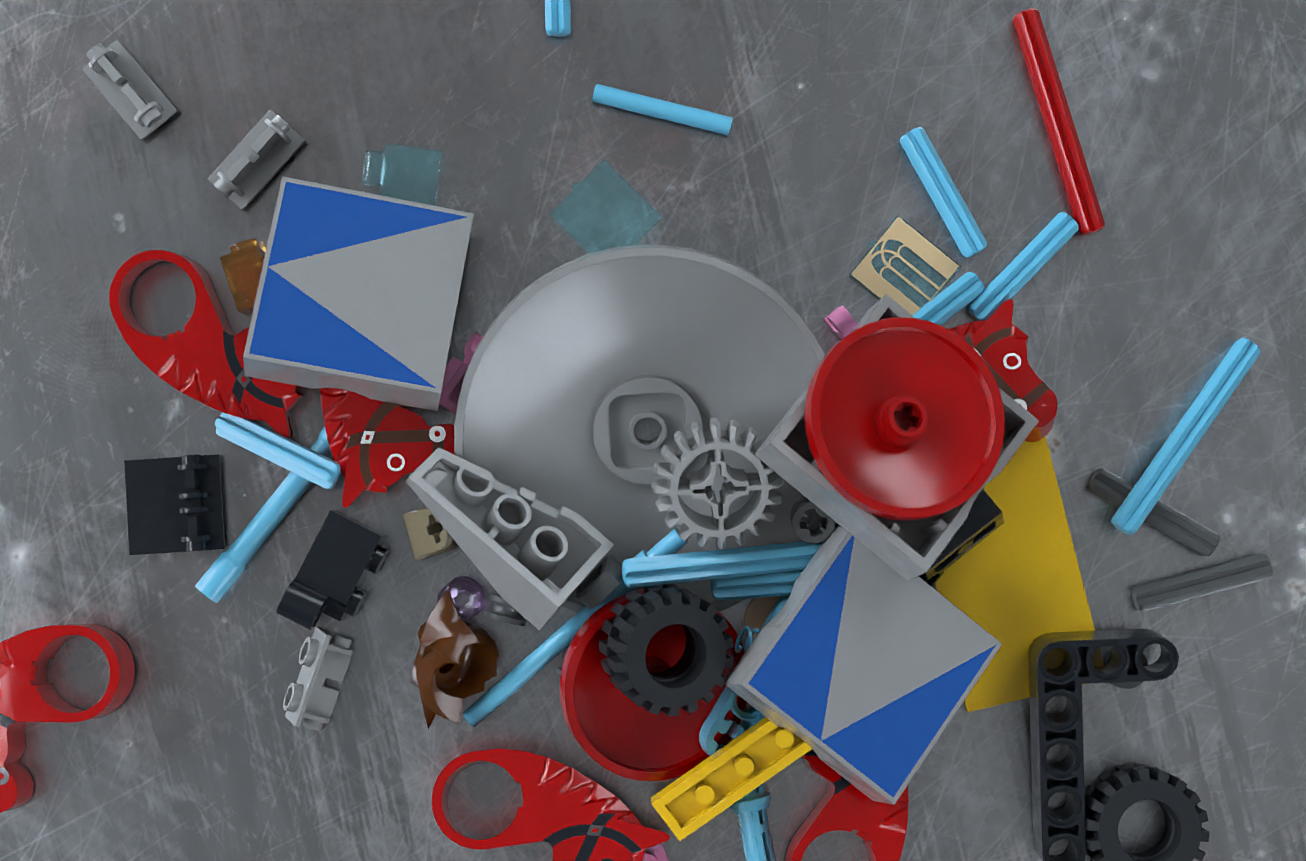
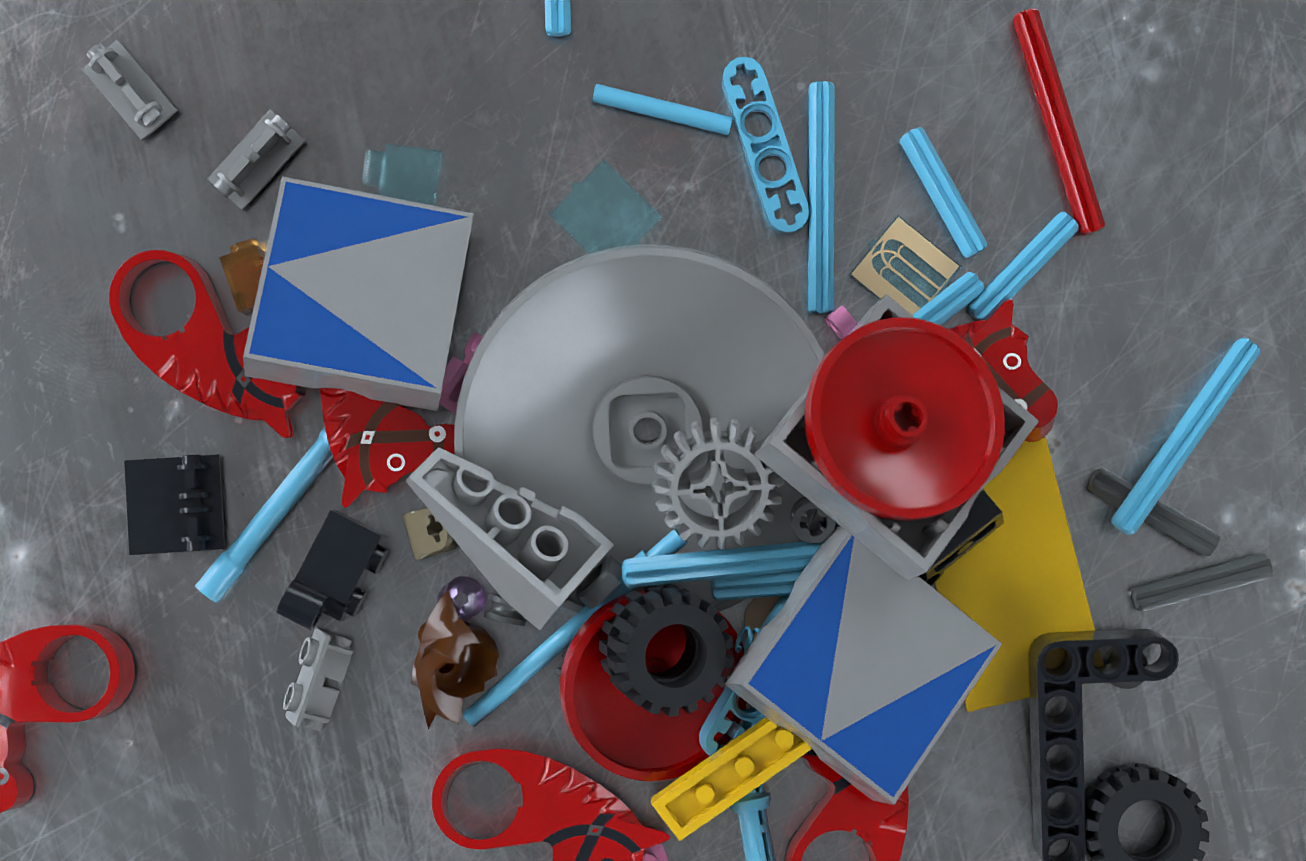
(279, 450): medium azure axle -> none
(768, 145): none -> medium azure beam
(821, 197): none -> medium azure axle

